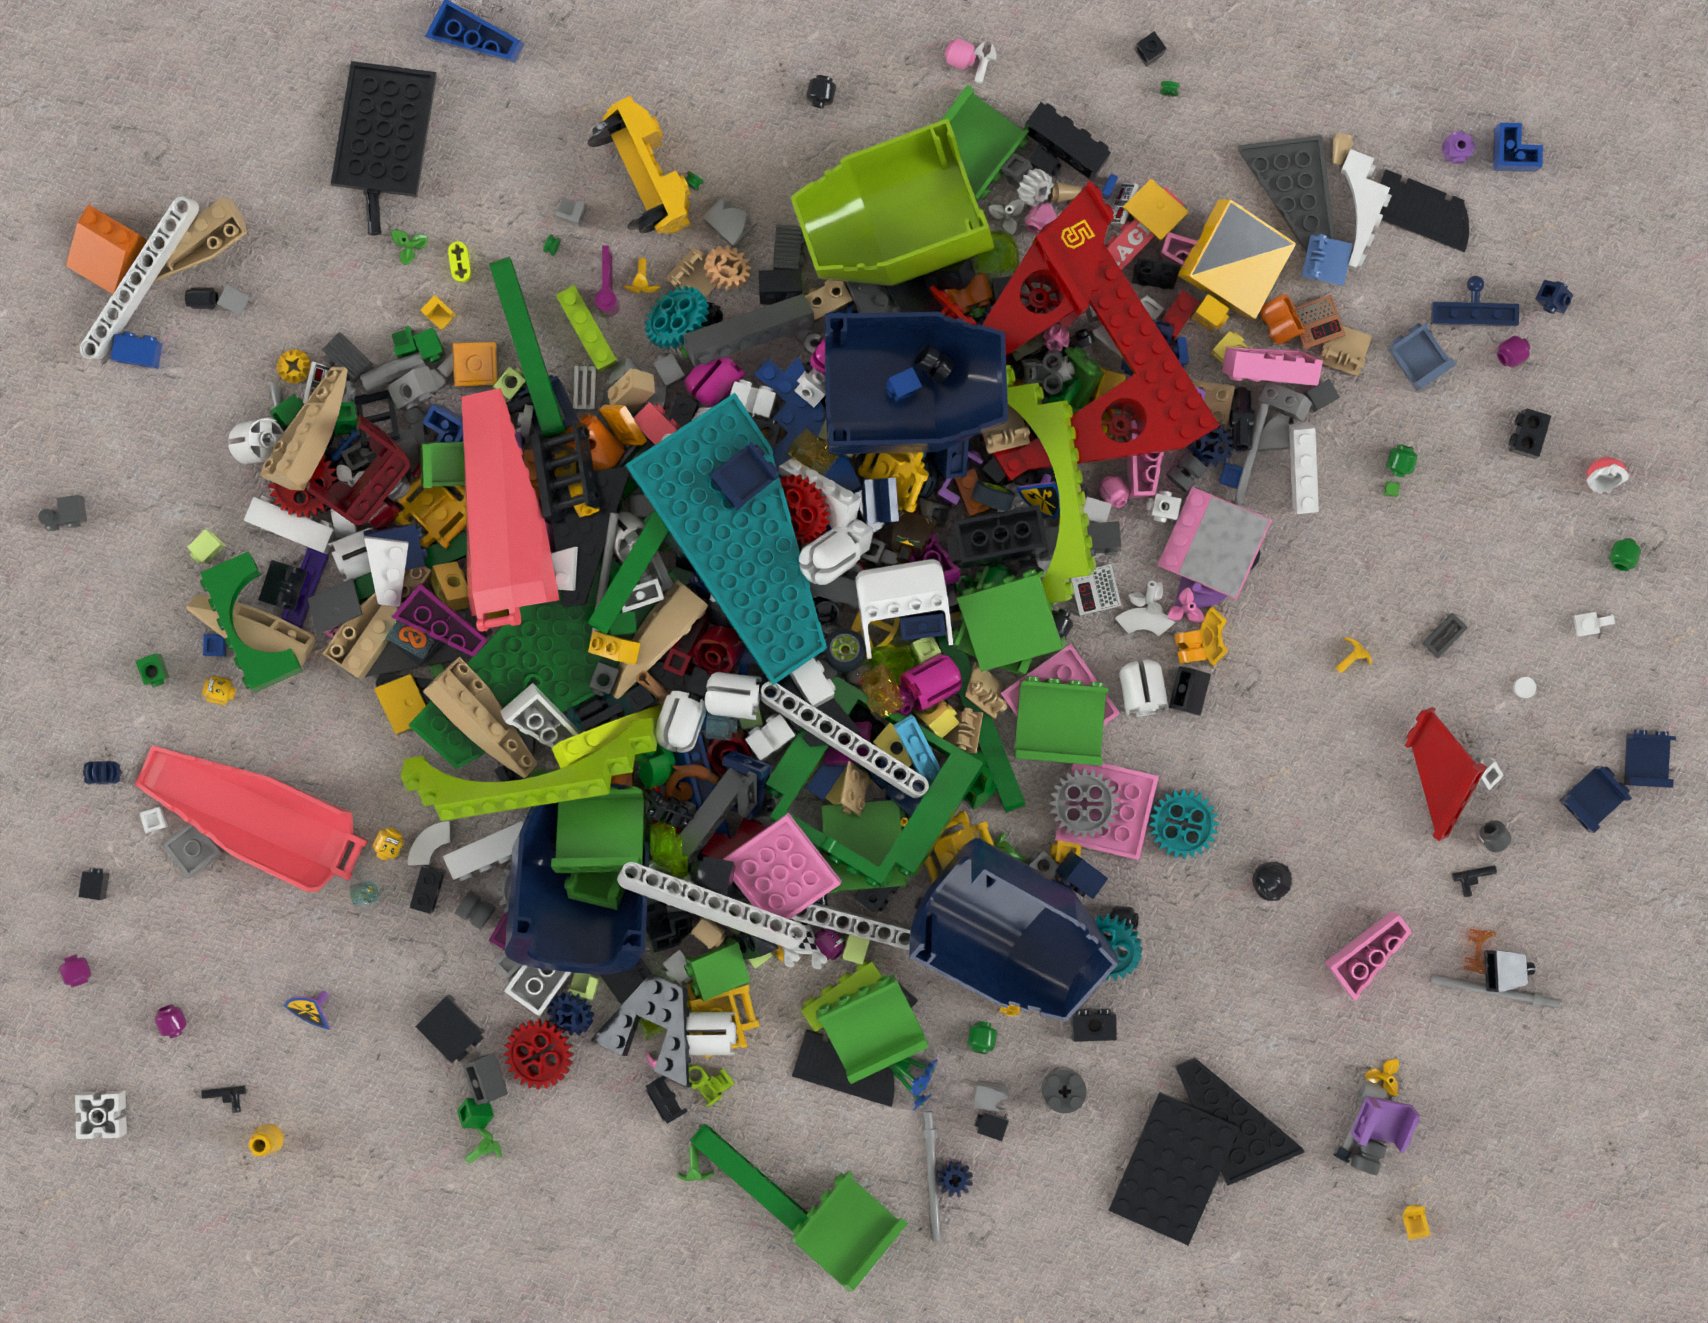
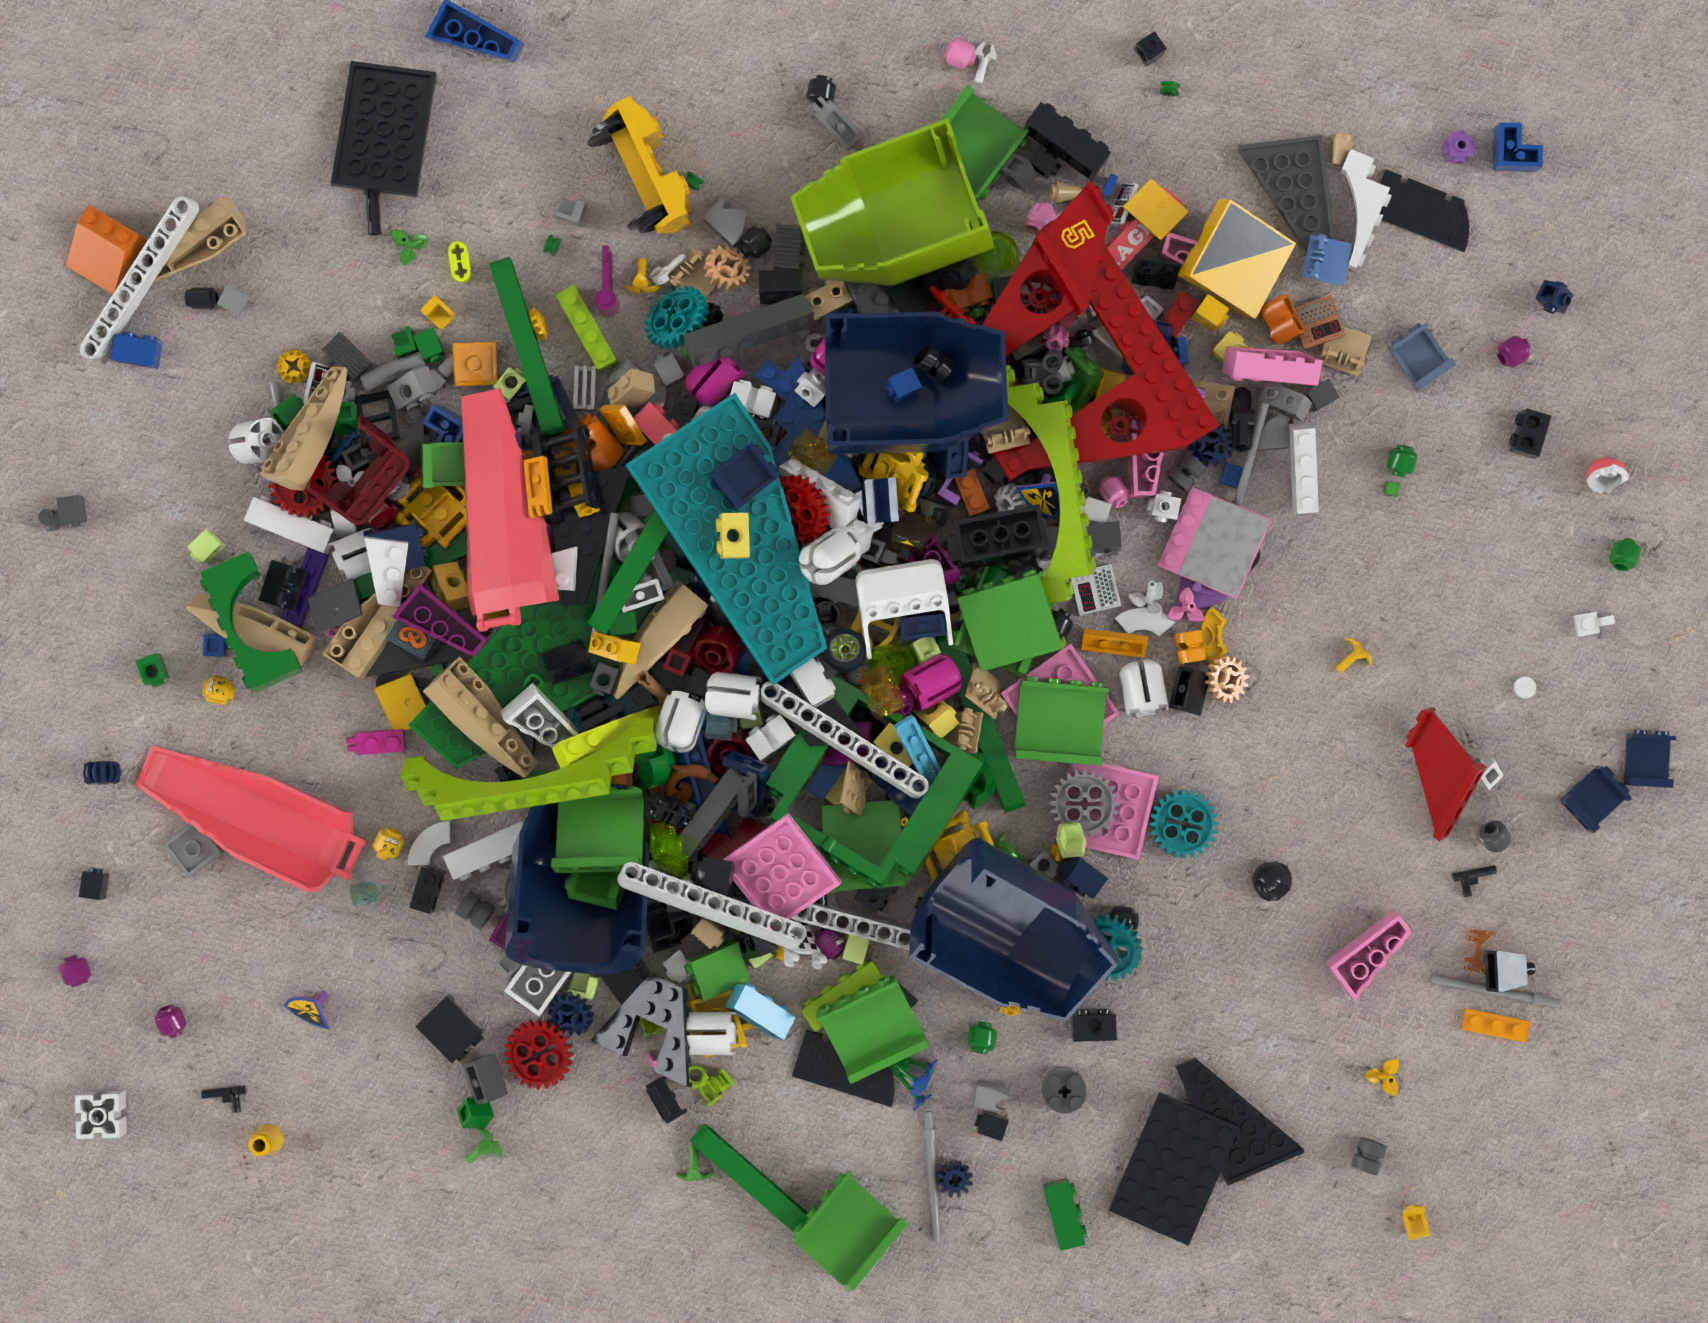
(153, 819): white tile -> none
(377, 741): none -> dark pink hinge
(537, 486): none -> light orange hinge
(538, 324): none -> yellow gear
(567, 662): none -> black panel
(660, 275): none -> white bar
(740, 524): none -> light yellow brick
(755, 243): none -> black head
(760, 1011): none -> brick
(837, 122): none -> light grey hinge
(993, 495): black wheel -> none
(1013, 209): white plant -> none
(1035, 187): white gear -> none
(1065, 1214): none -> green brick
(1071, 840): none -> yellowish green panel
(1114, 643): none -> light orange plate
(1227, 679): none -> light nougat gear
(1366, 1089): light grey piece -> none
(1385, 1122): medium lavender panel -> none
(1426, 643): dark grey tile -> none
(1475, 312): dark blue plate -> none
(1495, 1025): none -> light orange plate

